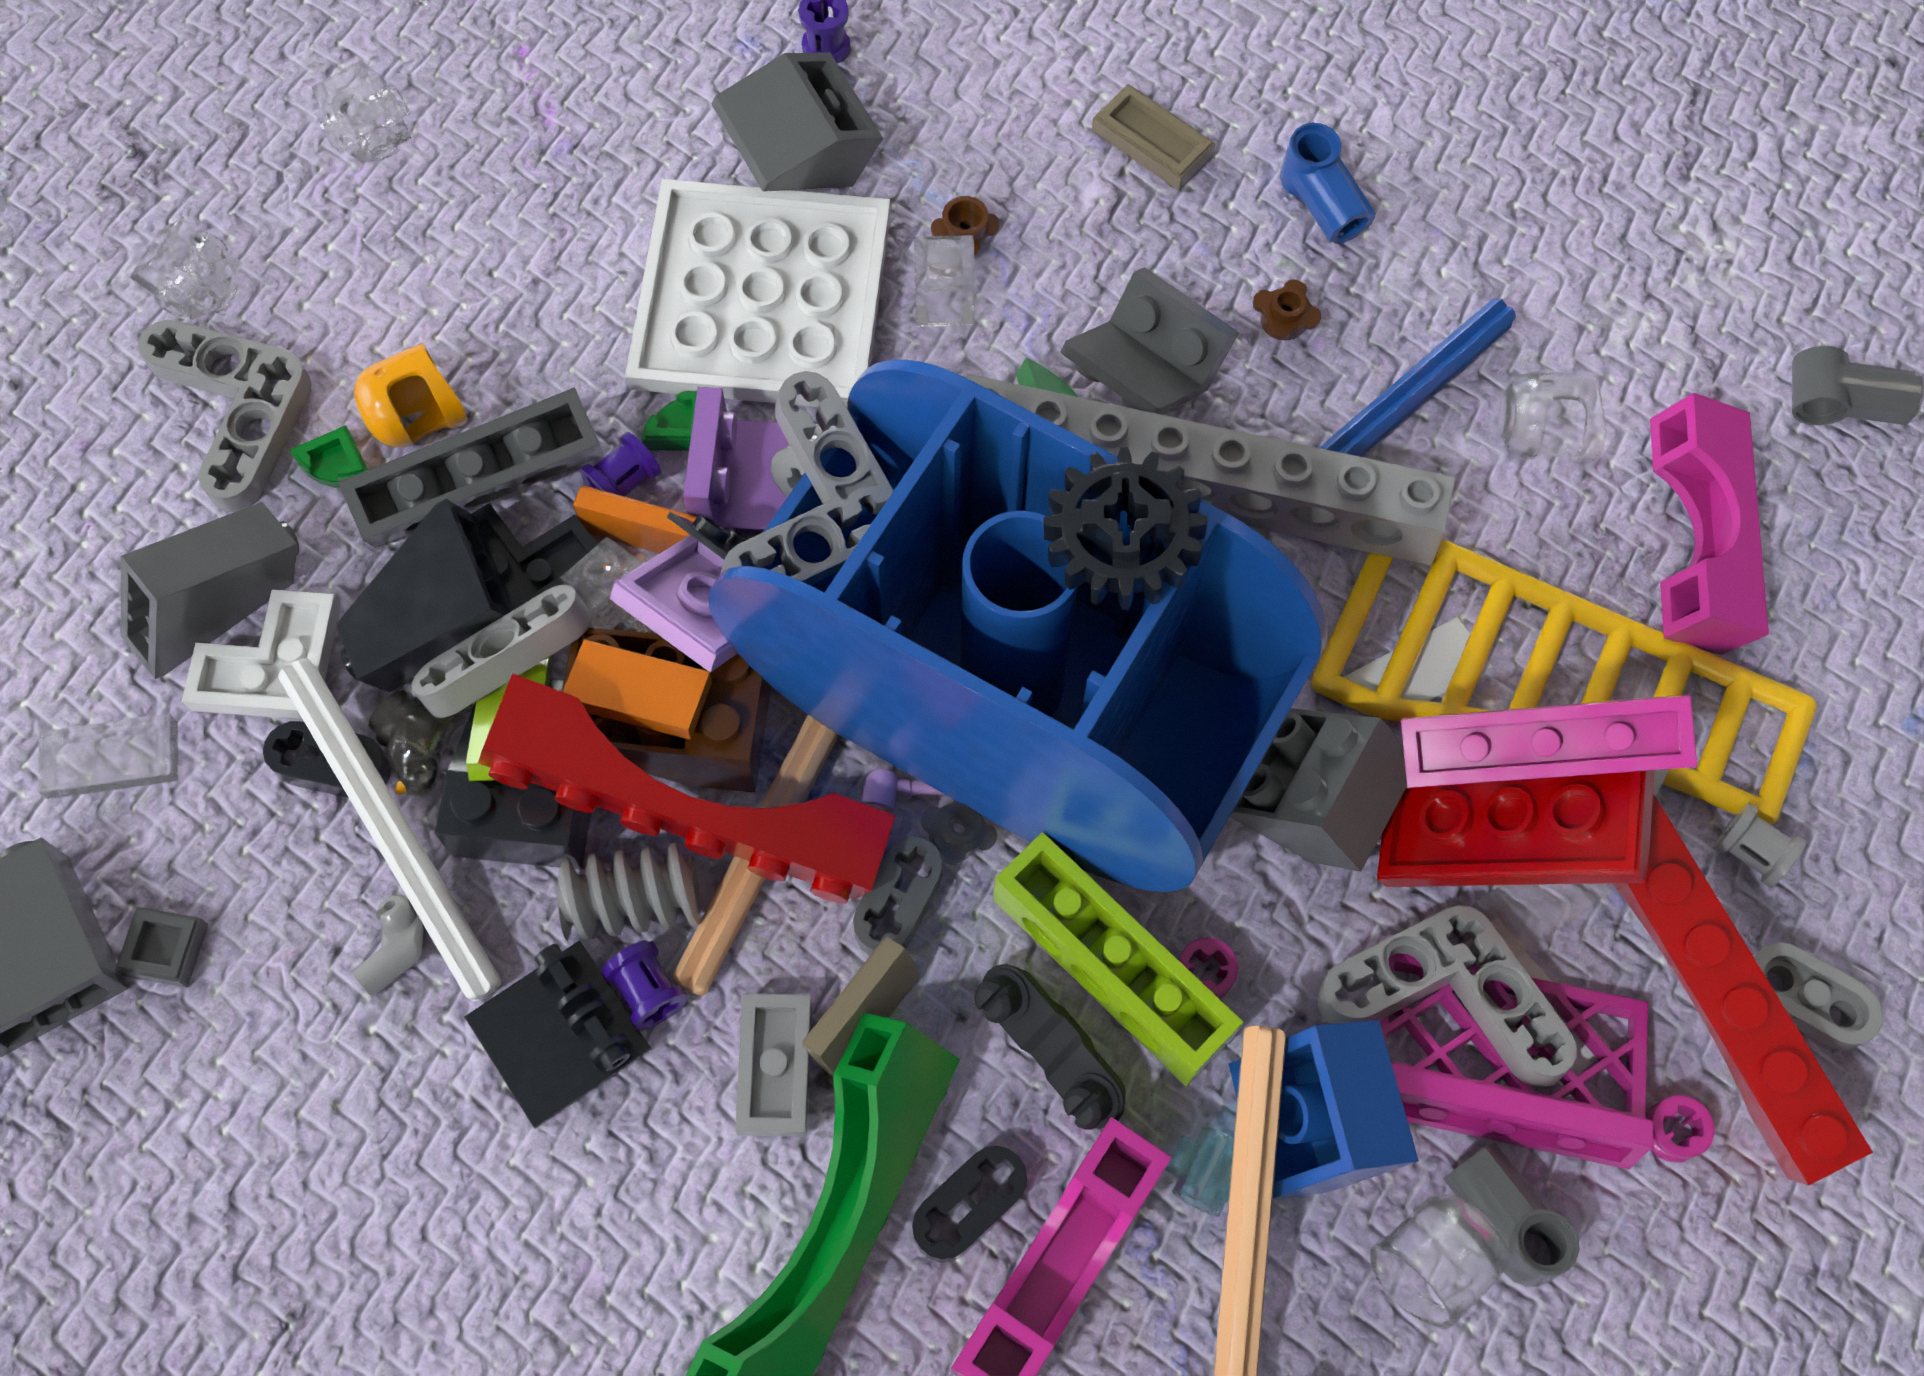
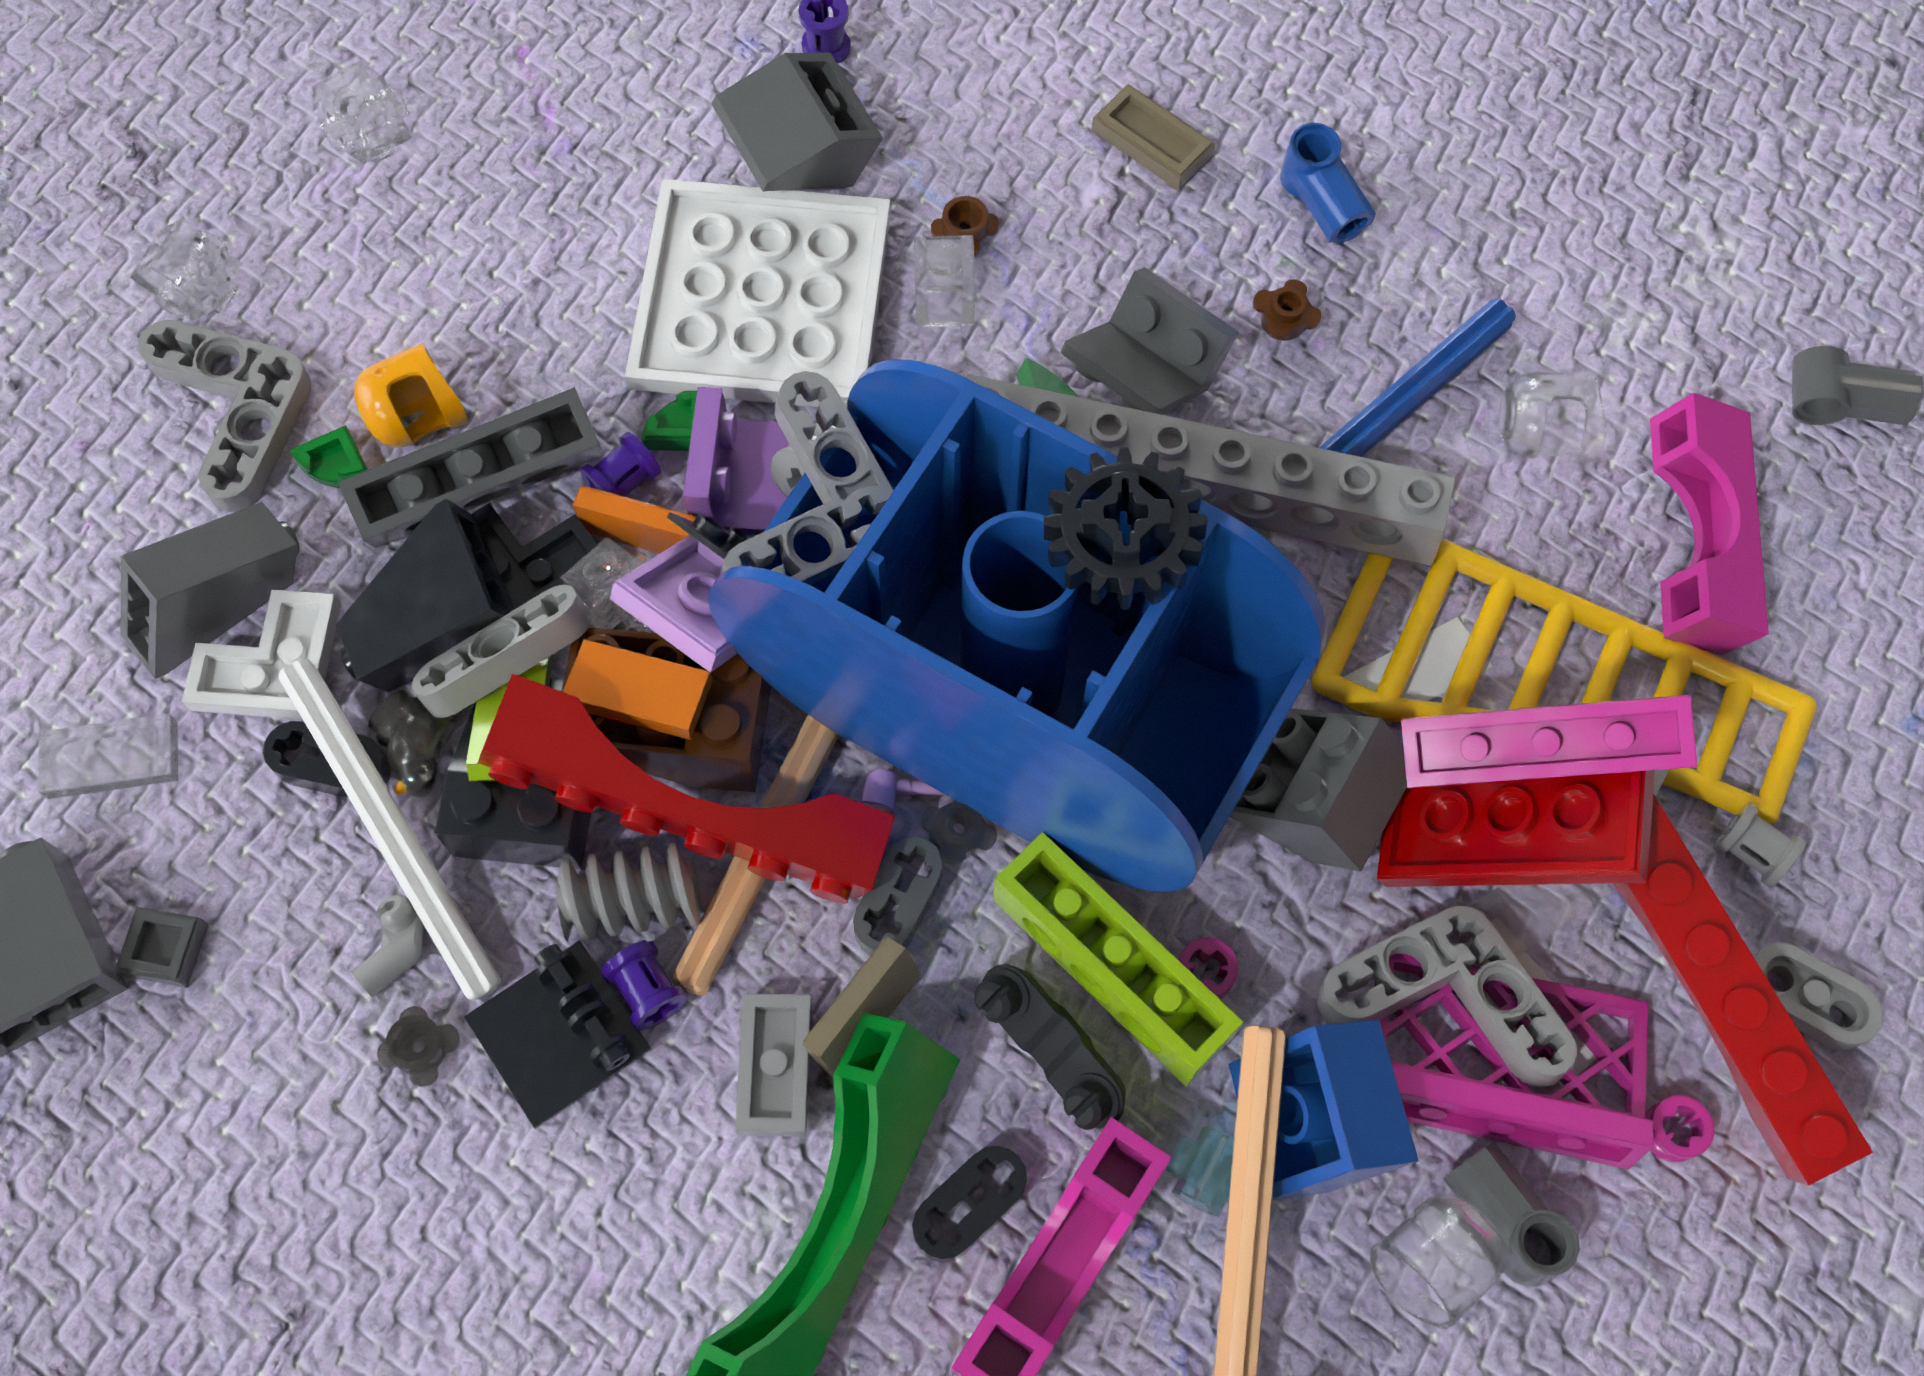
(410, 1028): none -> clear smoke plate

